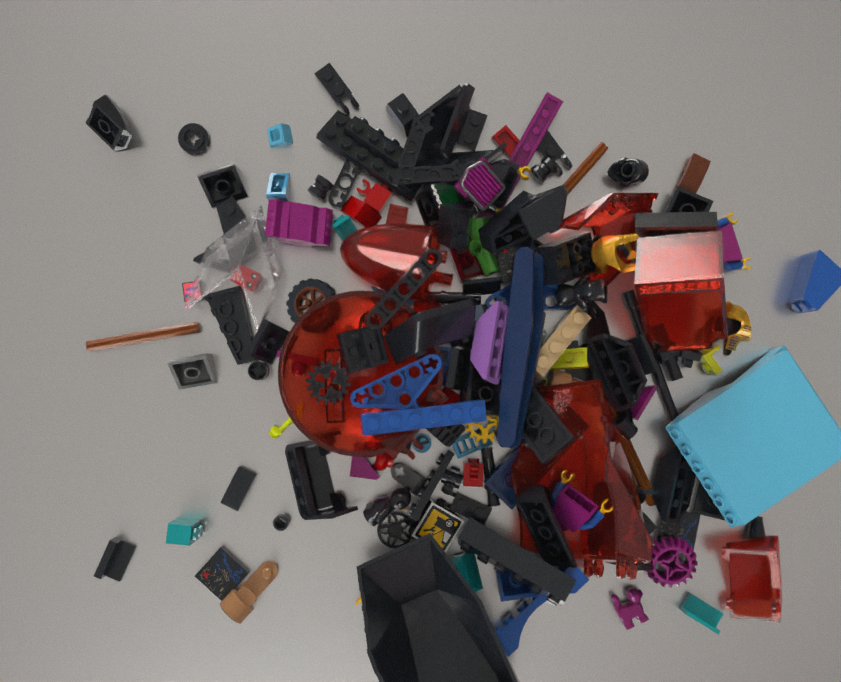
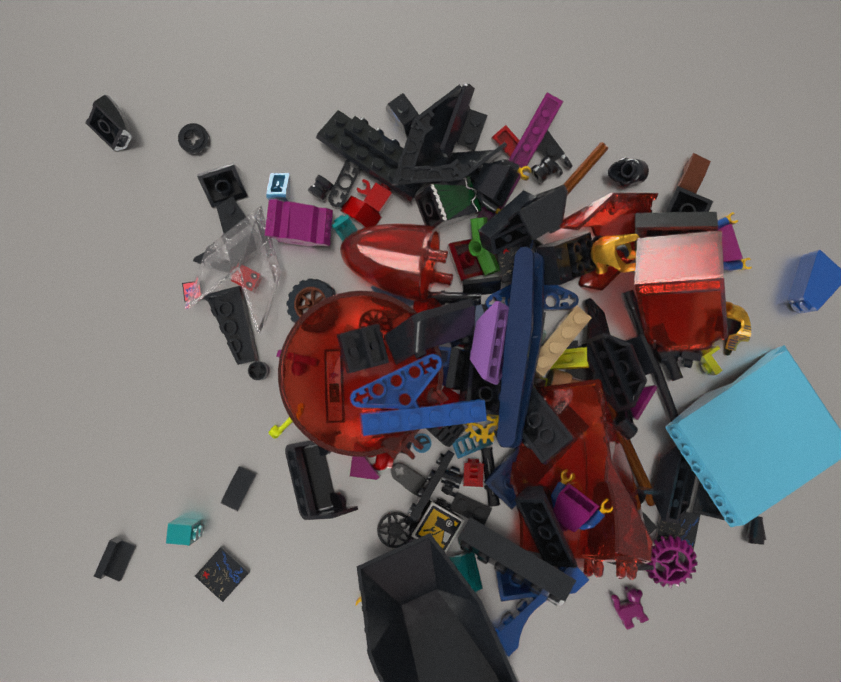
(143, 336): dark orange axle -> none
(193, 370): dark grey slope -> none
(240, 602): medium nougat piece -> none
(267, 342): black tile -> none
(279, 135): medium azure slope -> none
(279, 524): black hinge -> none
(331, 394): black gear -> none
(335, 87): black hinge -> none
(384, 506): black piece -> none
(397, 214): clear red panel -> none
(412, 285): black beam -> none
(455, 224): black slope -> none
(480, 184): magenta piece -> none
(582, 292): black piece -> none
(701, 612): teal panel -> none
(754, 578): clear red windscreen -> none

